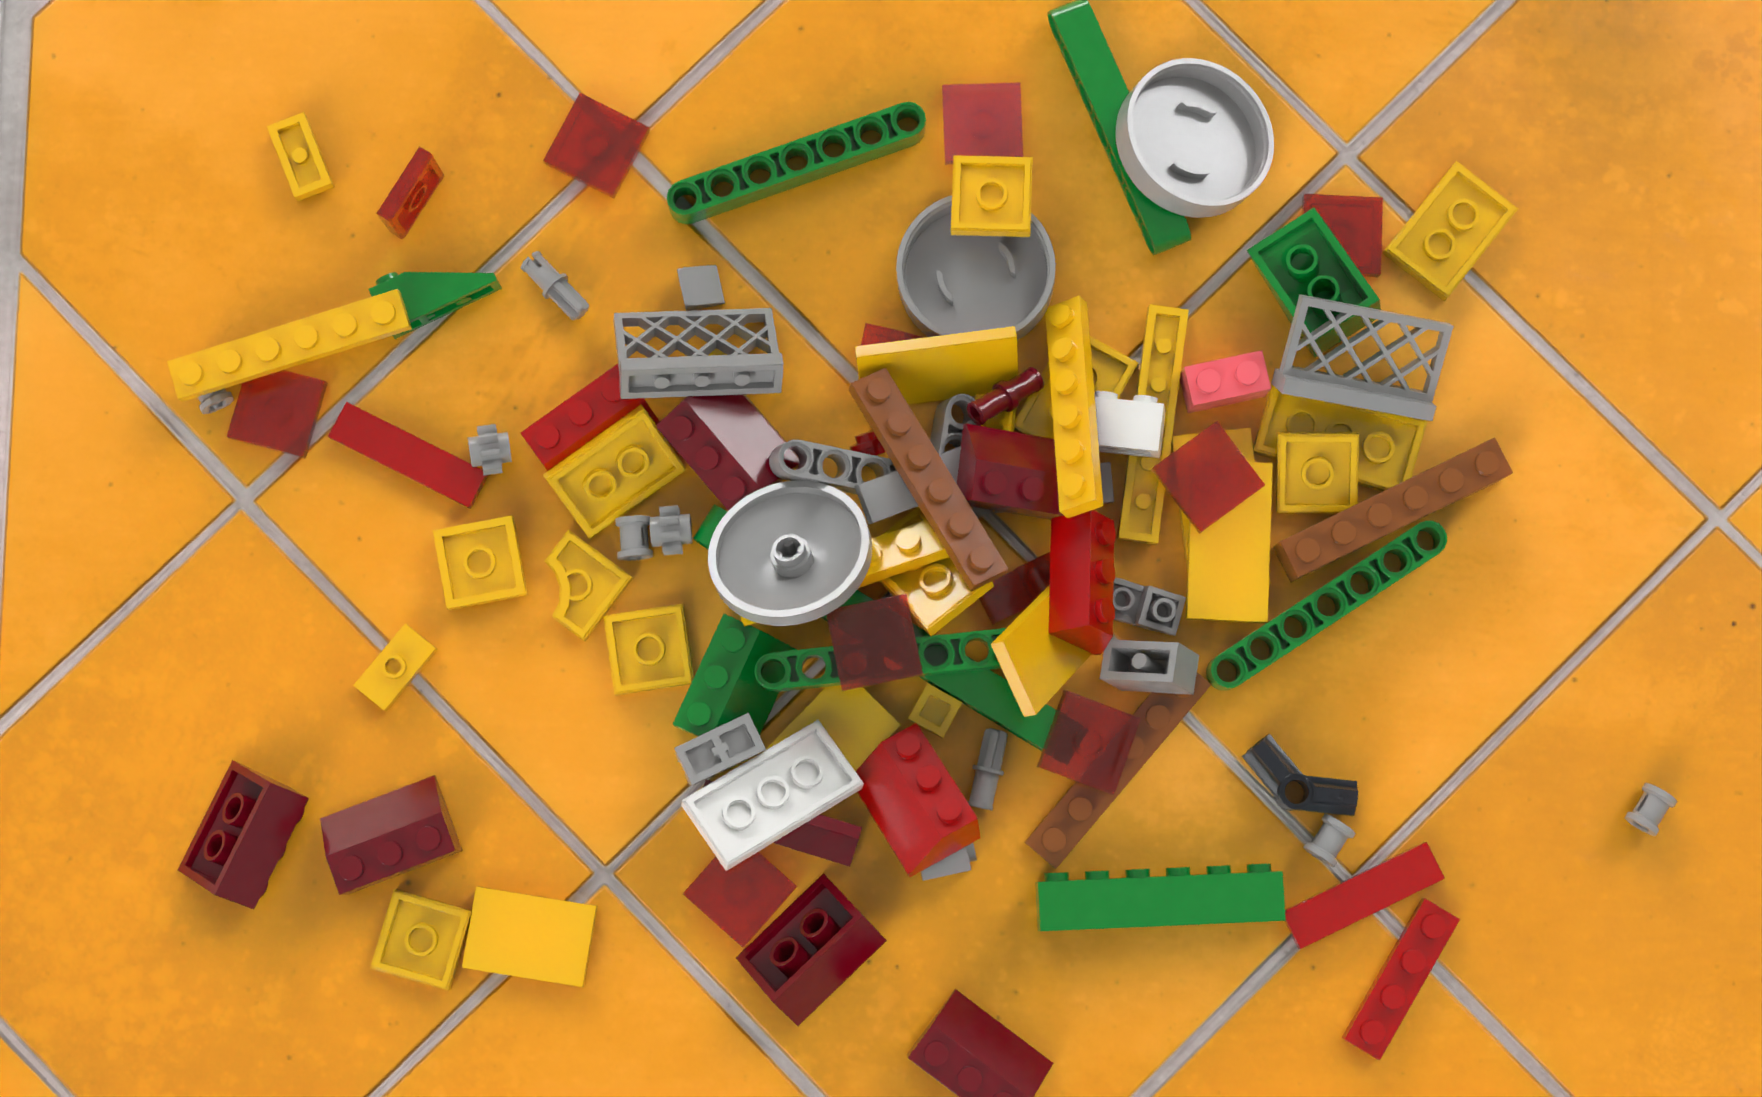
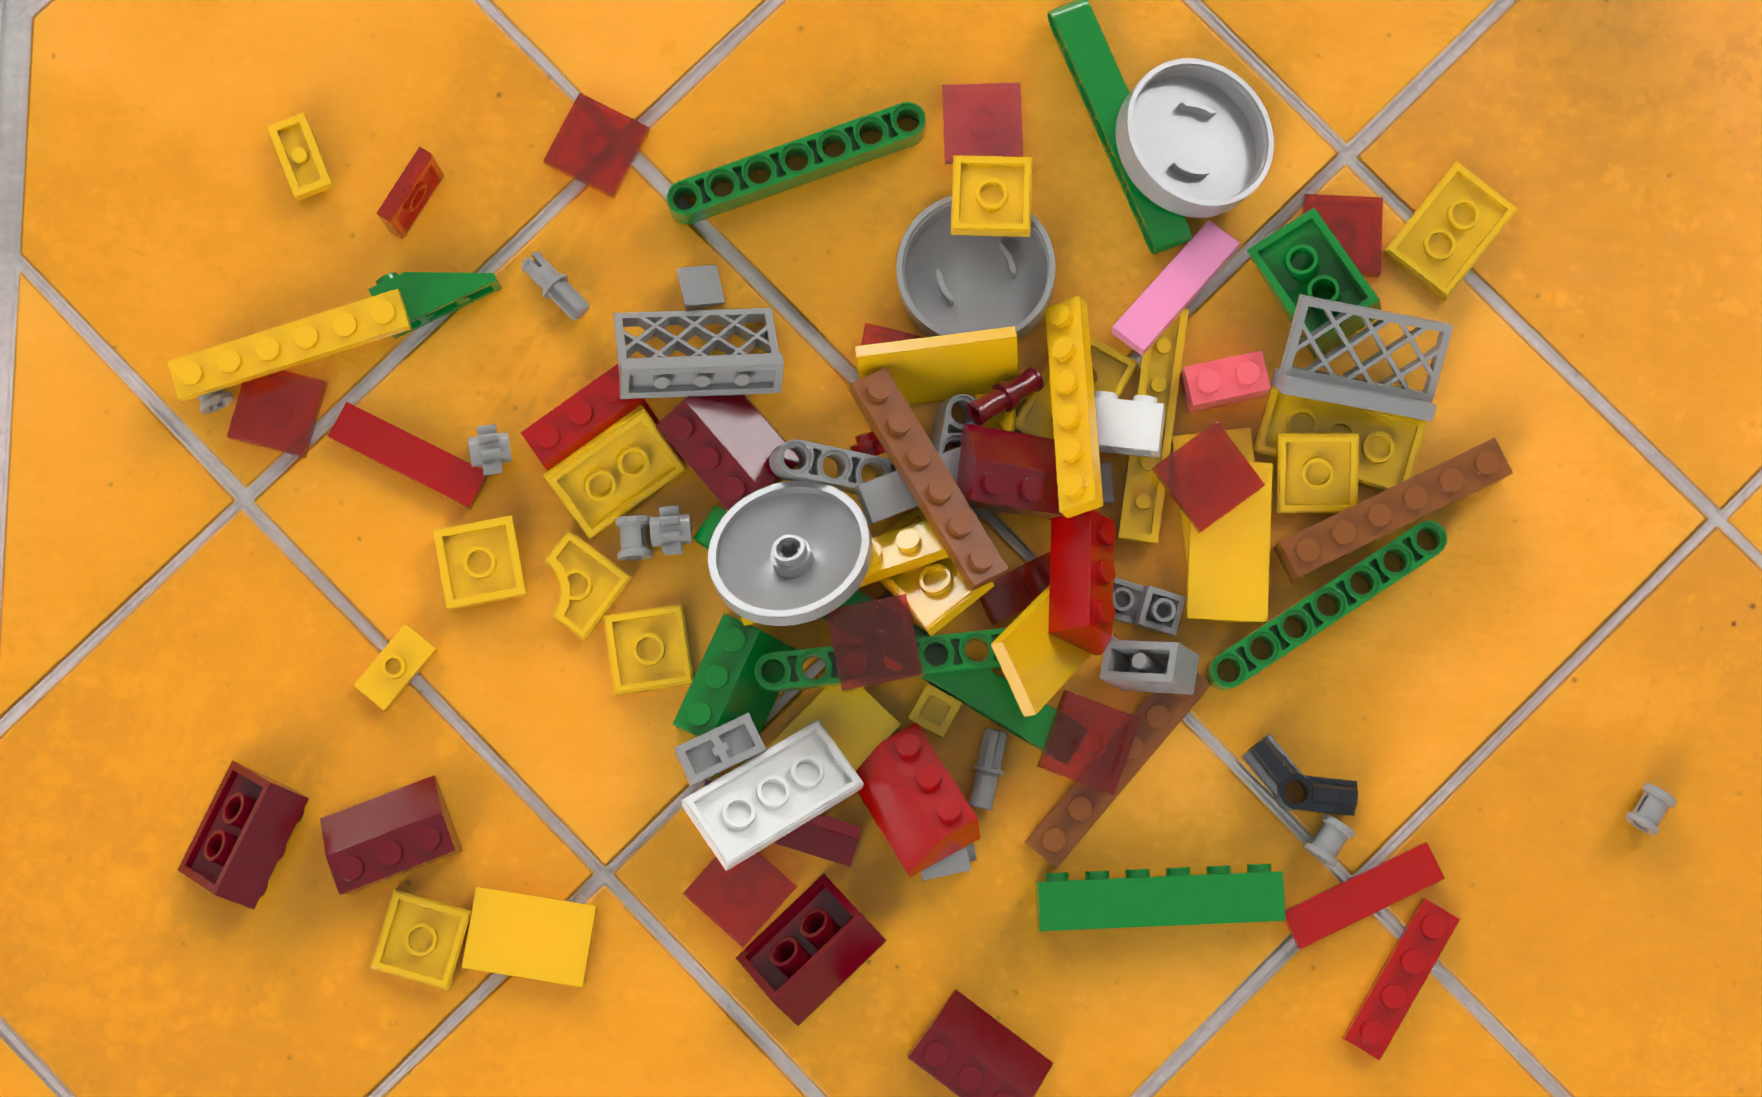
(1175, 288): none -> bright pink tile

